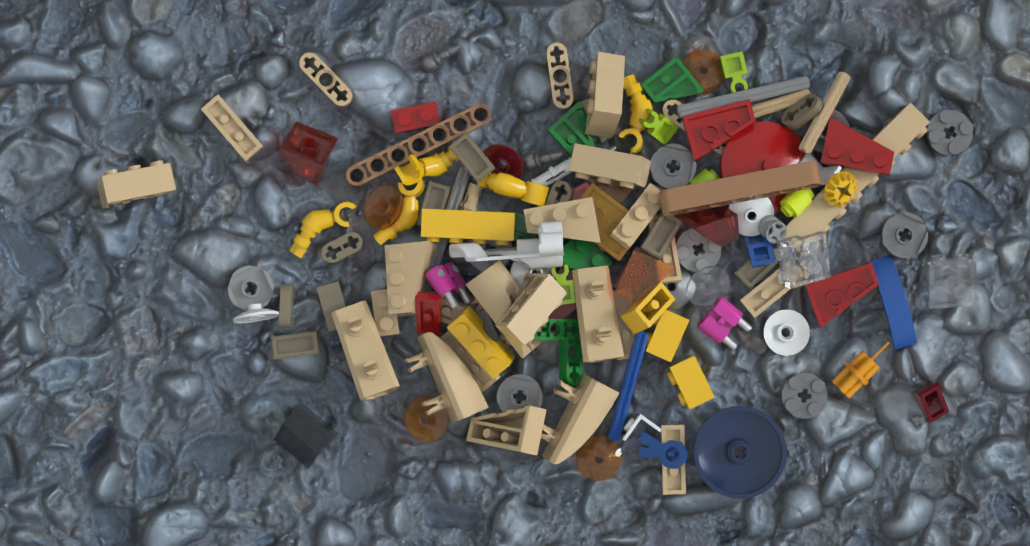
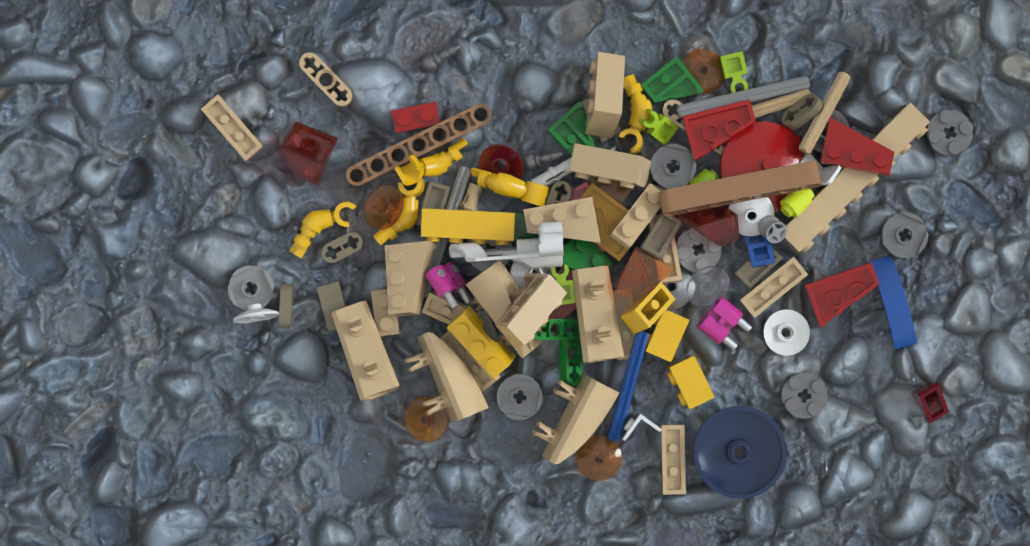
(135, 183): tan wedge -> none
(295, 345): dark tan tile -> none
(305, 435): black slope -> none
(428, 313): red plate -> none
(472, 157): dark tan tile -> none
(511, 430): tan wedge -> none
(551, 60): tan beam -> none
(672, 453): blue piece -> none
(802, 259): clear plate -> none
(833, 195): yellow gear -> none
(857, 373): light orange piece -> none
(950, 281): clear plate -> none

